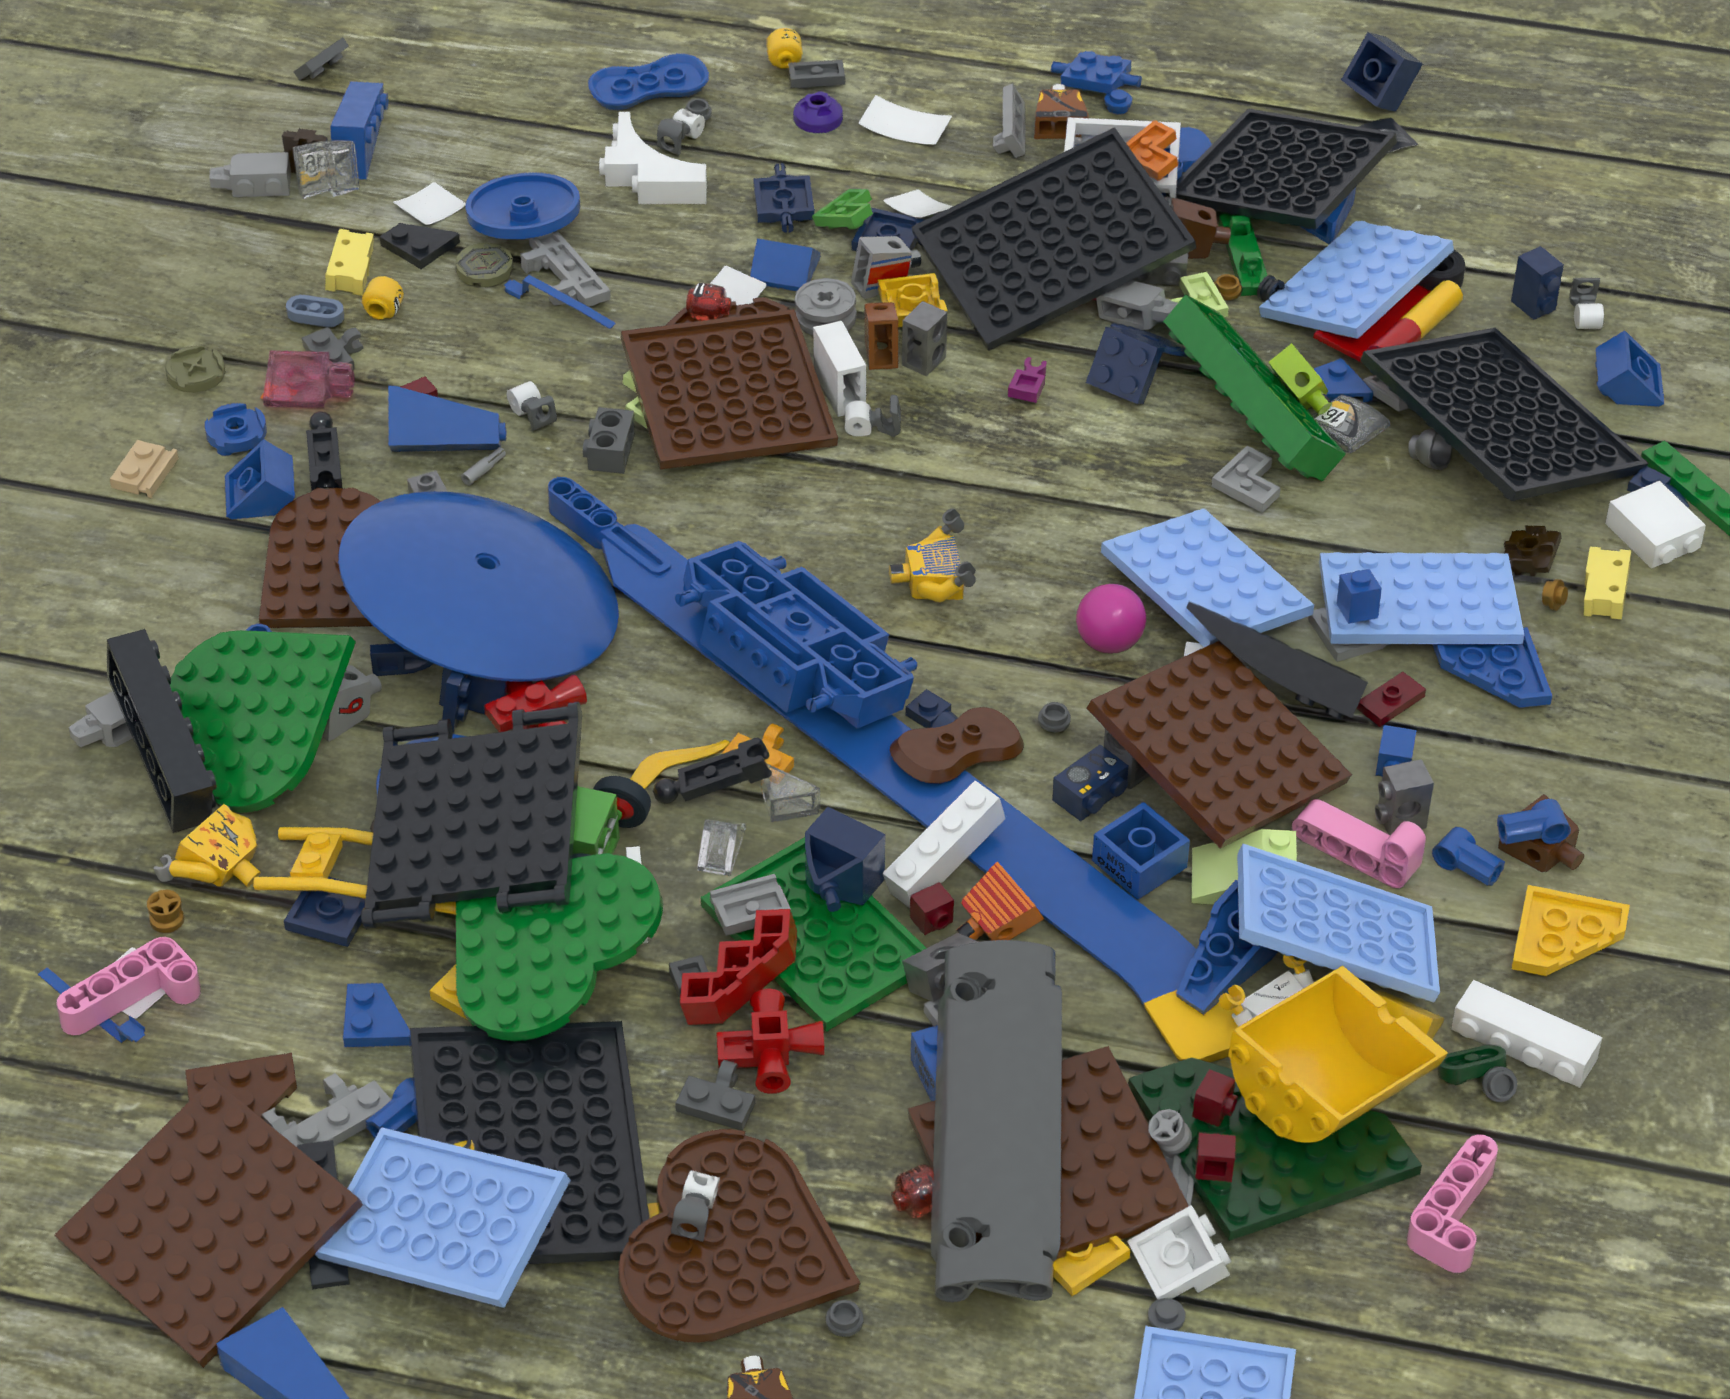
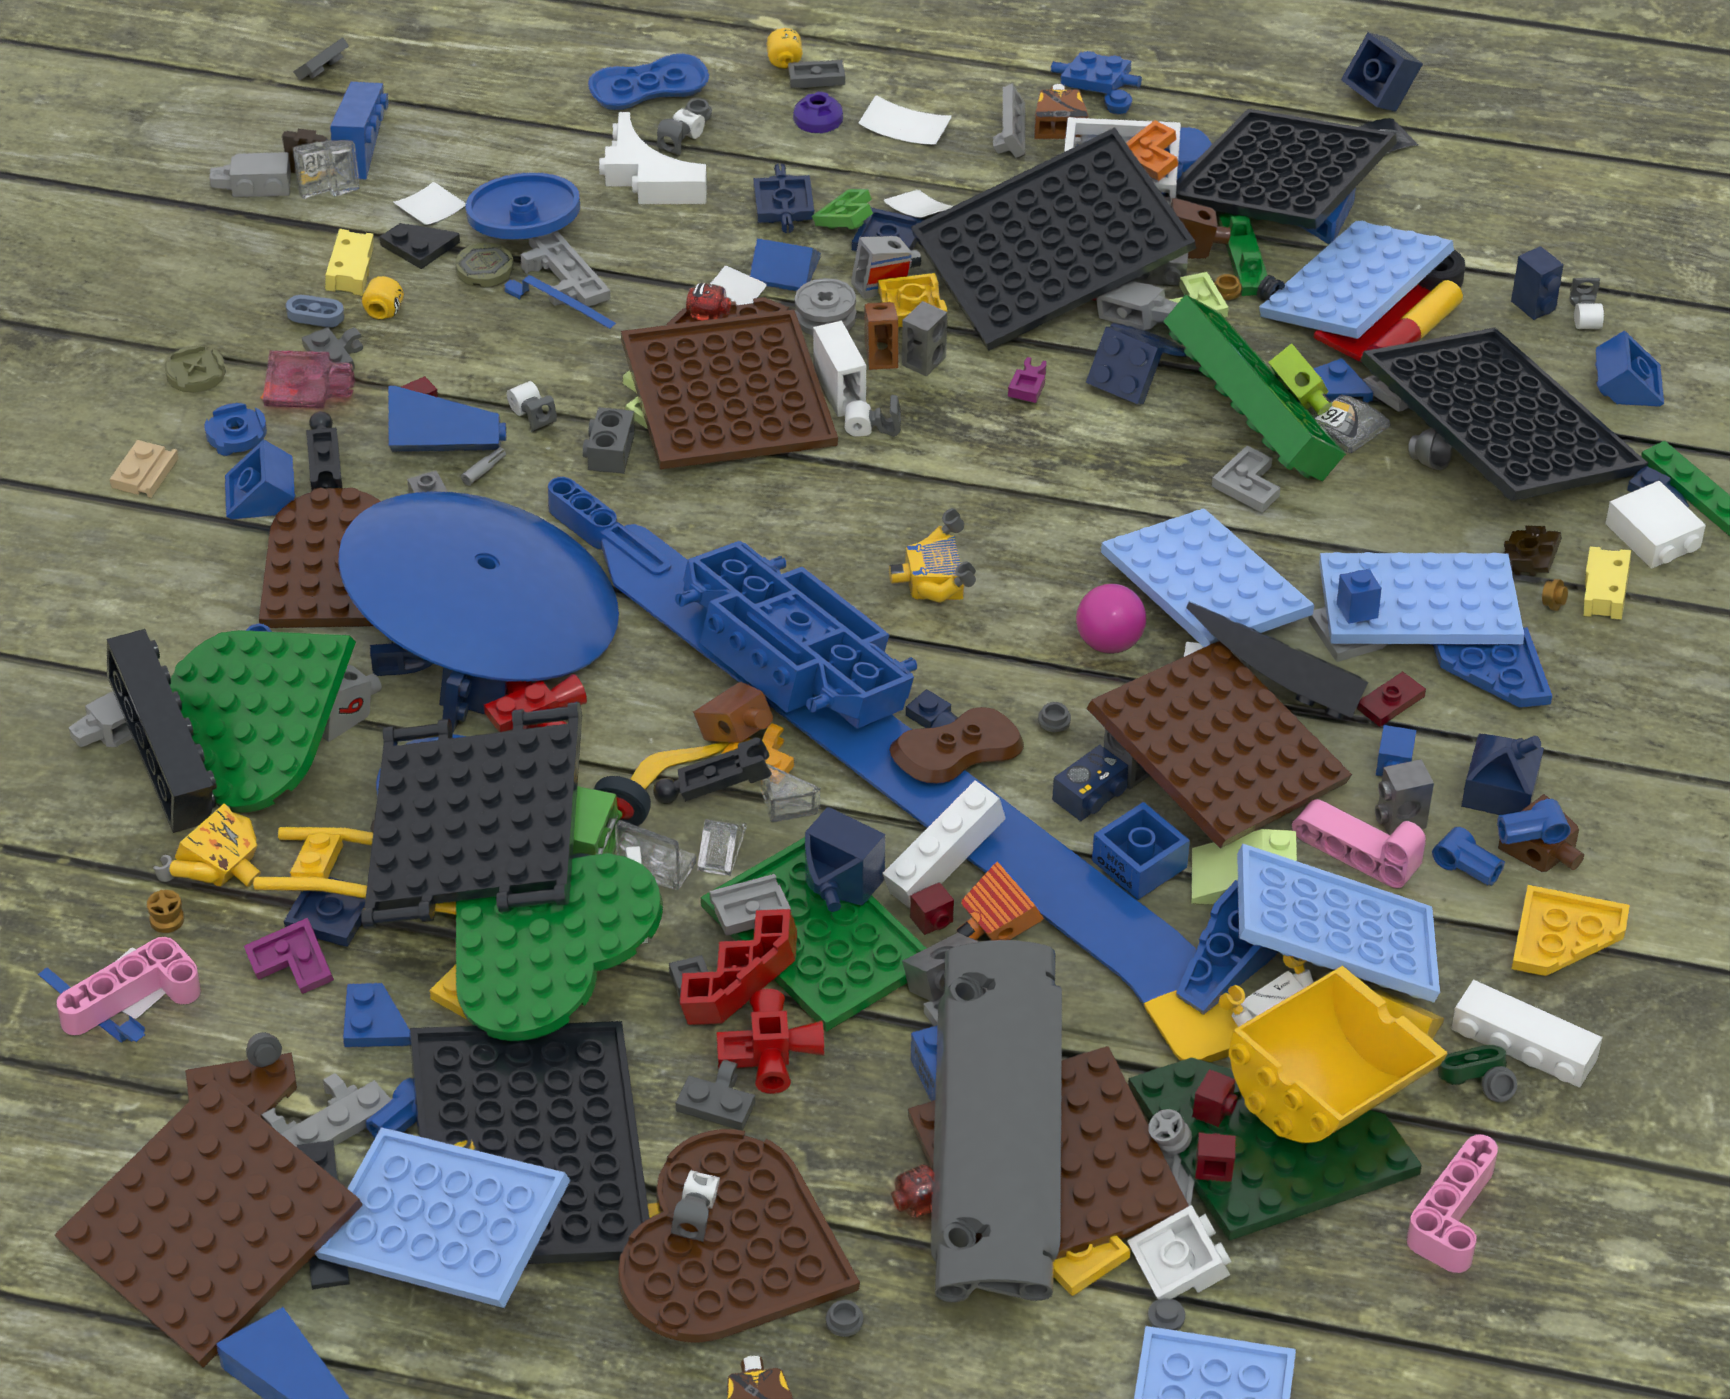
(263, 1049): none -> dark grey plate
(291, 947): none -> magenta plate
(658, 854): none -> clear bracket
(734, 714): none -> dark orange torso
(1502, 774): none -> dark blue piece

